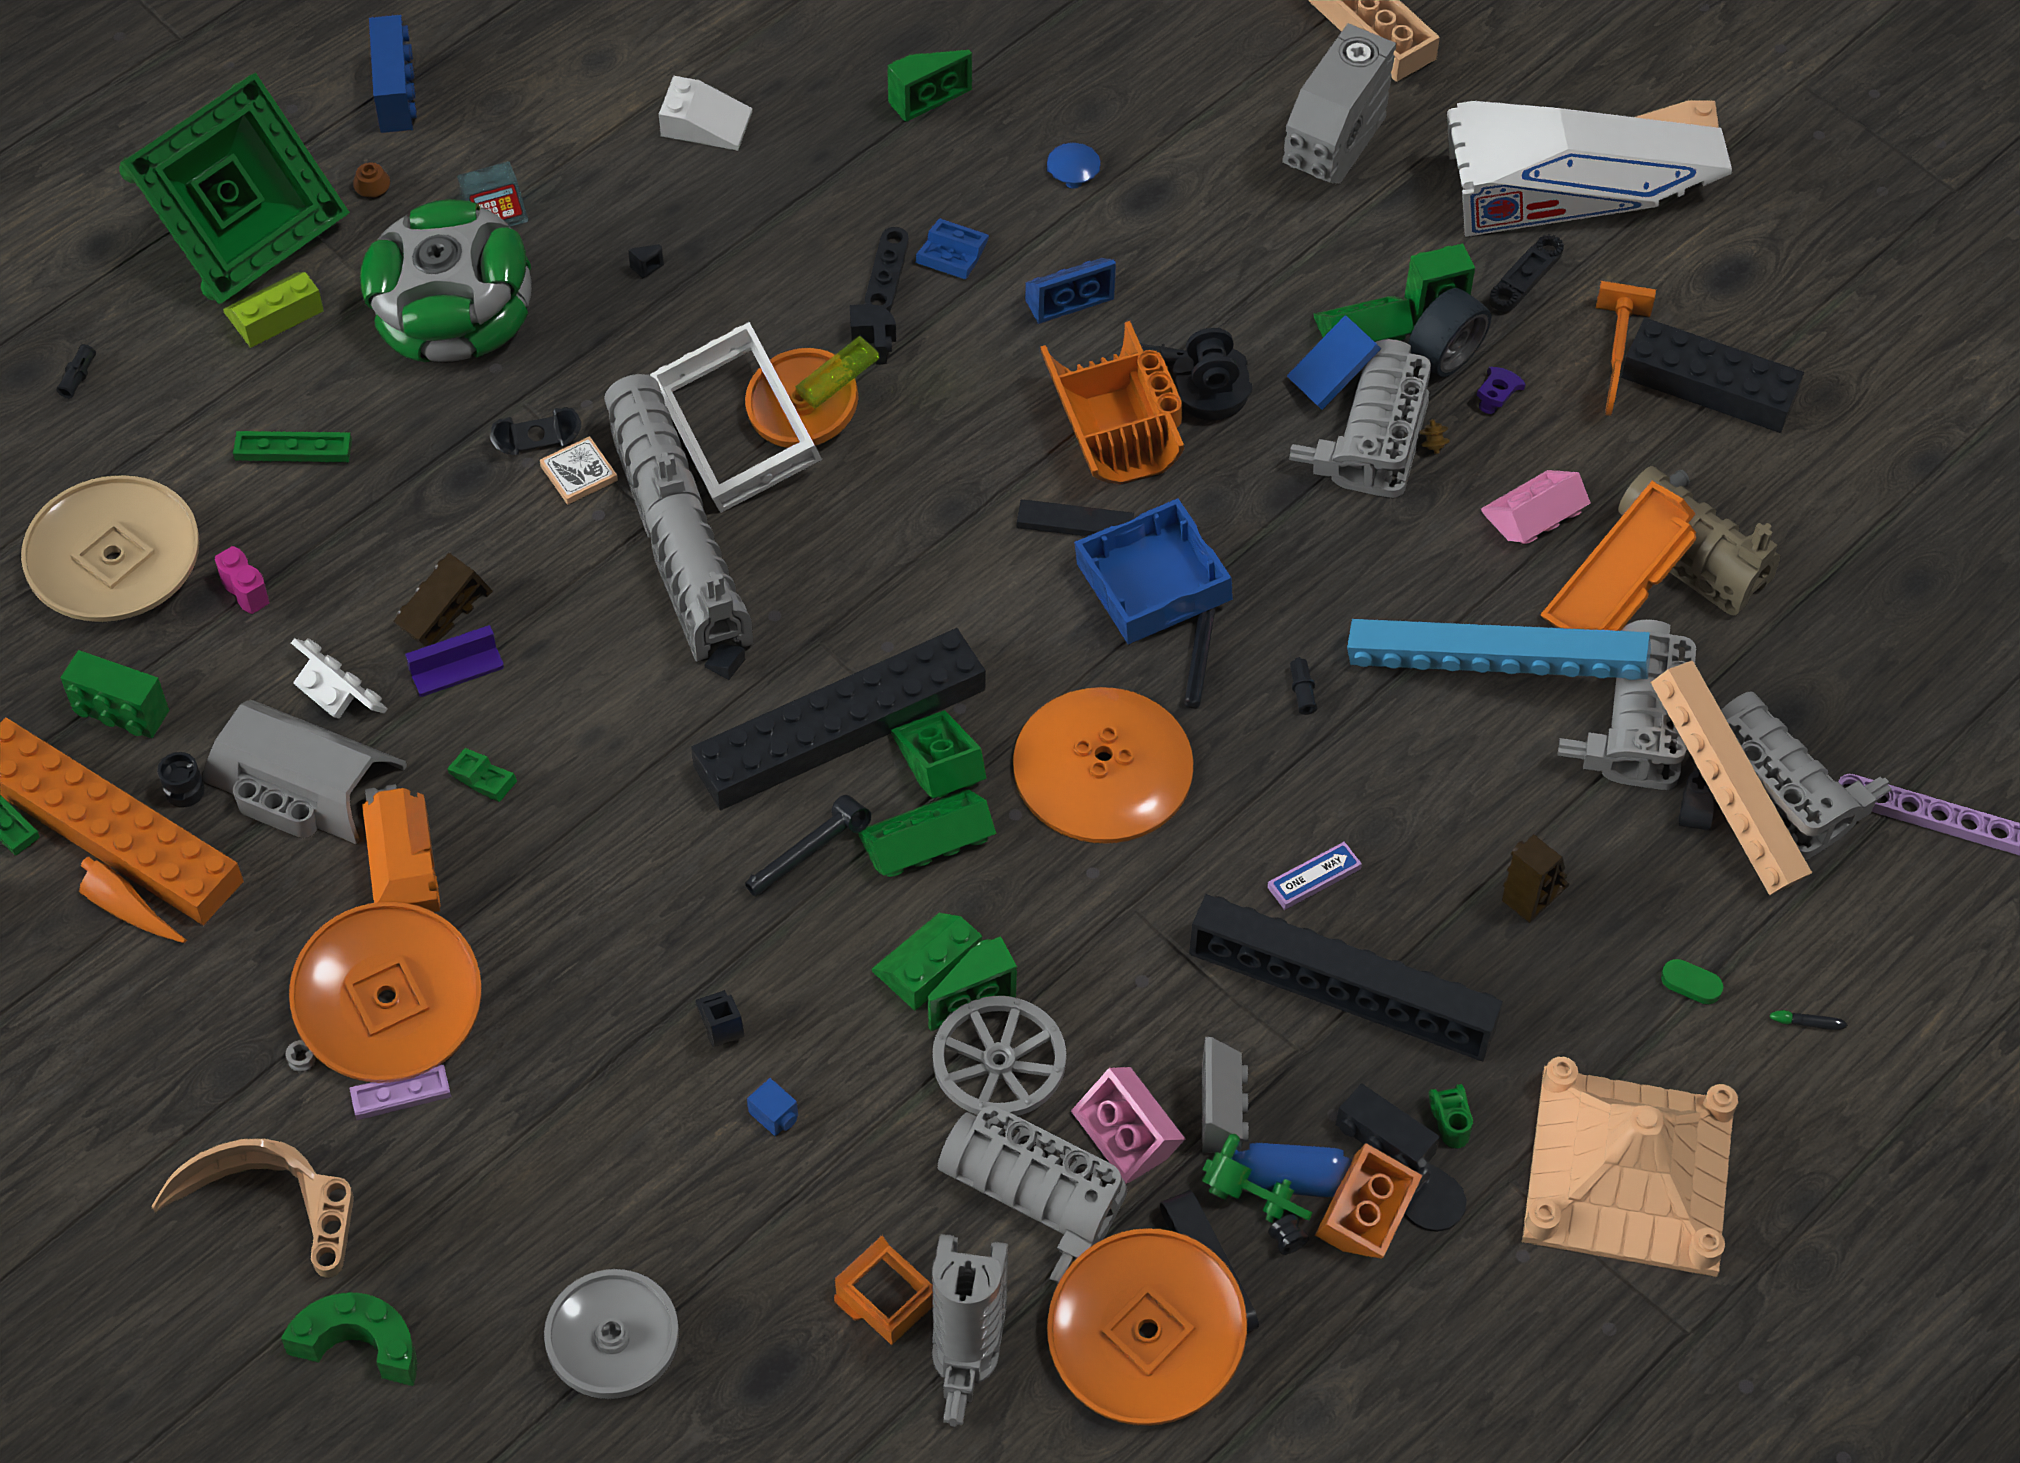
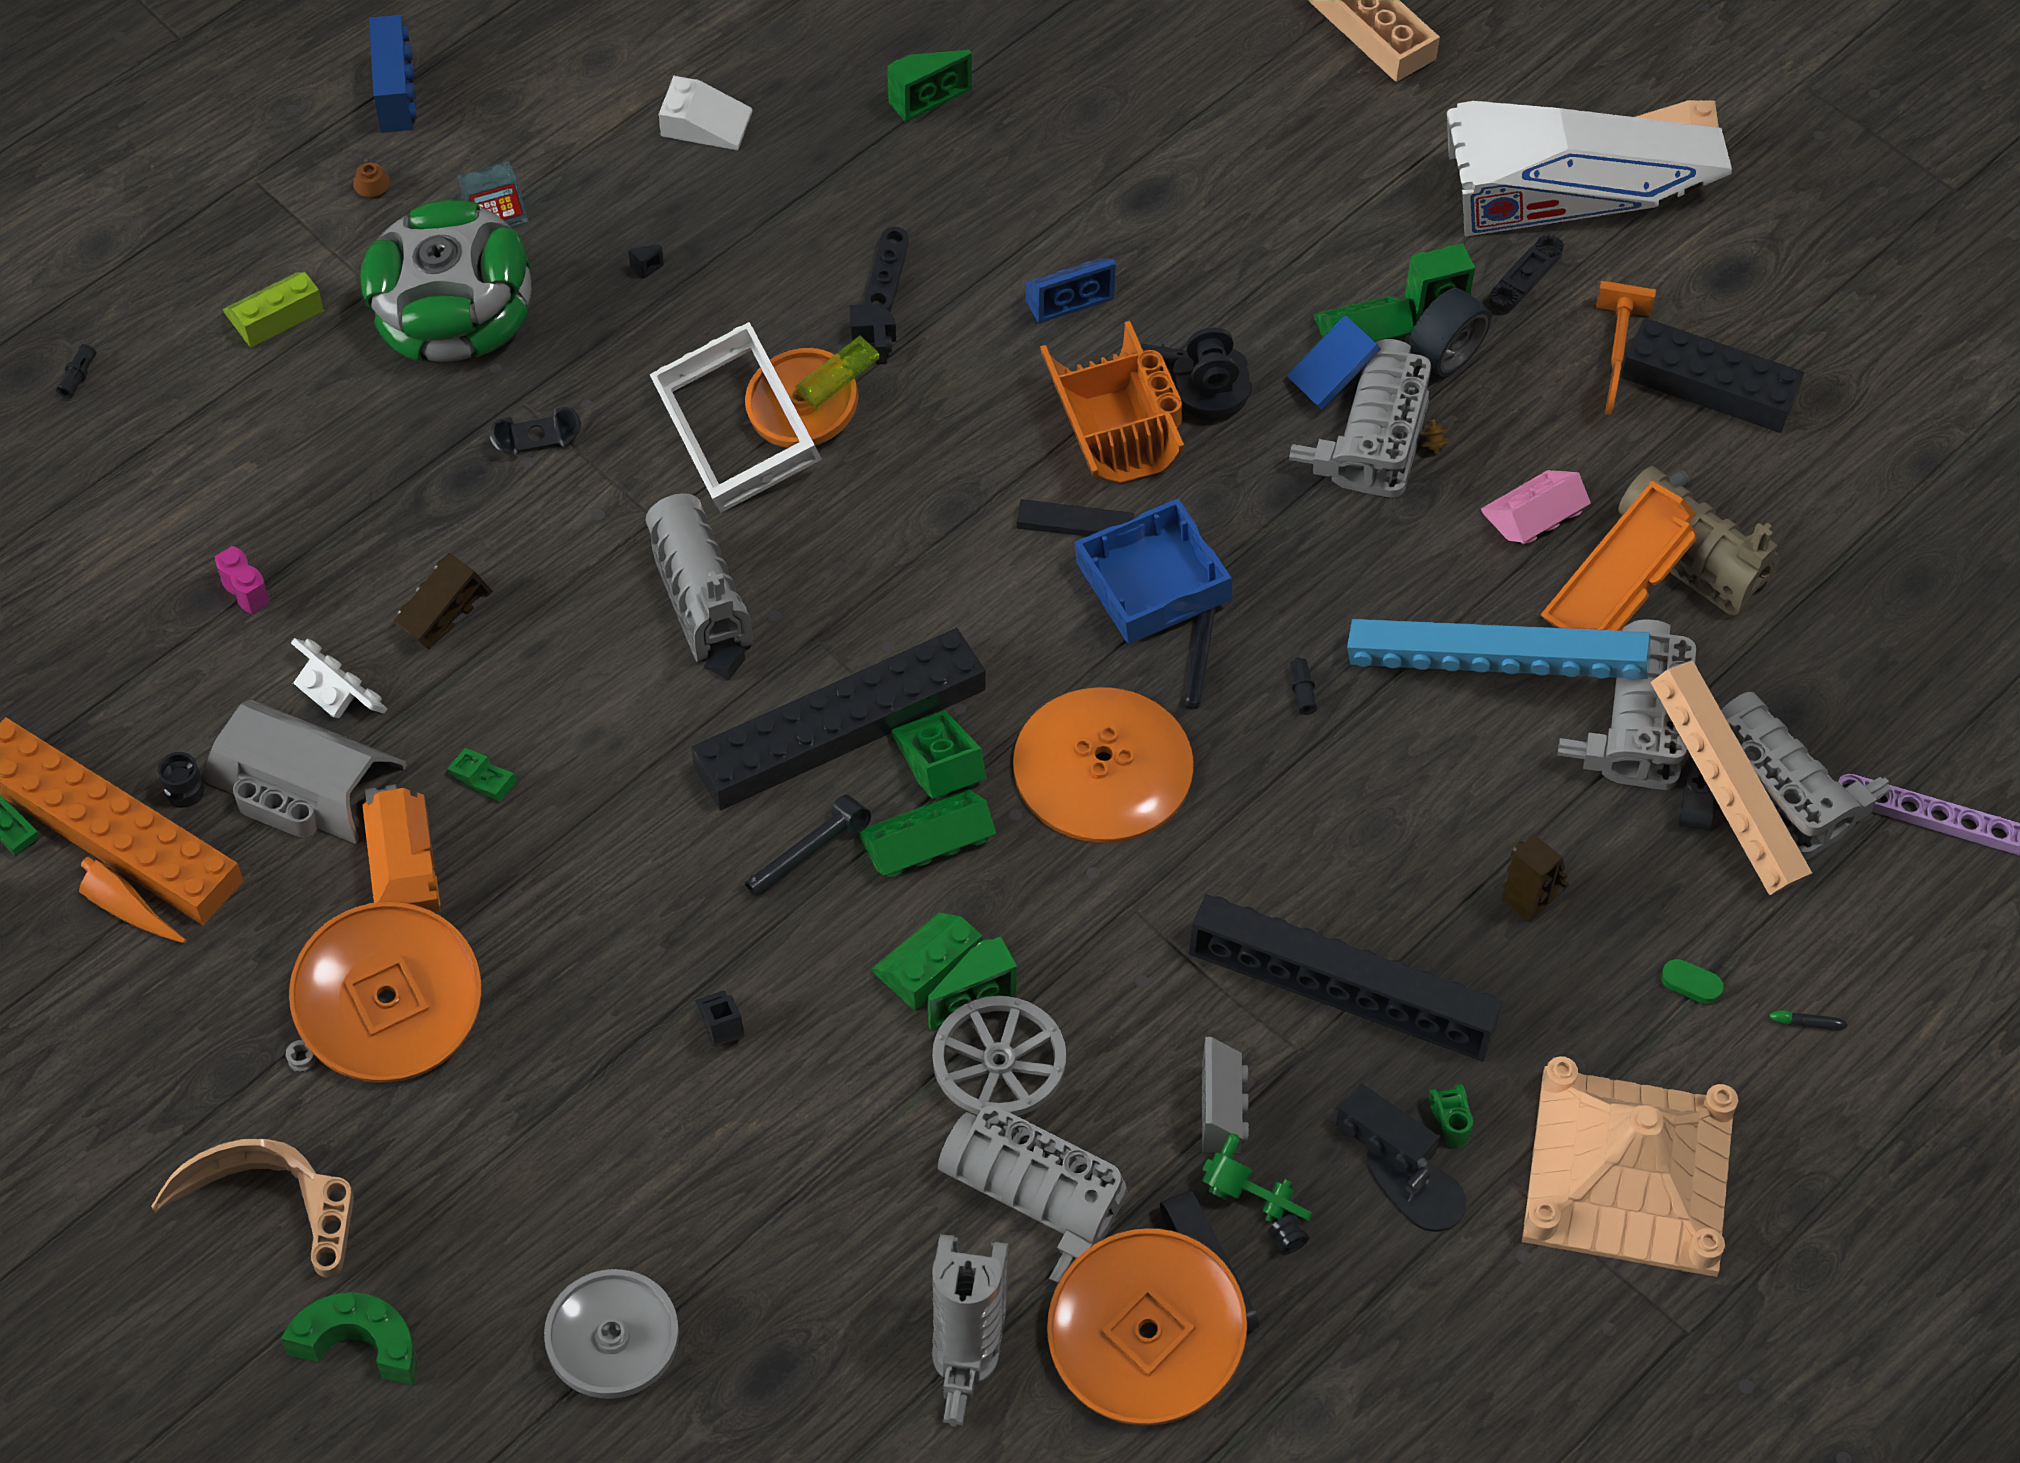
(106, 515): tan dish -> none
(115, 694): green brick -> none
(235, 188): green piece -> none
(292, 446): green plate -> none
(382, 1098): lavender tile -> none
(454, 661): dark purple panel -> none
(578, 470): tile -> none
(647, 442): light grey piece -> none
(773, 1107): blue brick -> none
(859, 1307): orange piece -> none
(952, 248): blue slope -> none
(1073, 164): blue dish -> none
(1127, 1123): bright pink slope -> none
(1309, 1168): blue brick -> none
(1314, 875): tile -> none
(1340, 105): light grey piece -> none
(1368, 1204): orange slope -> none
(1493, 397): dark purple piece -> none

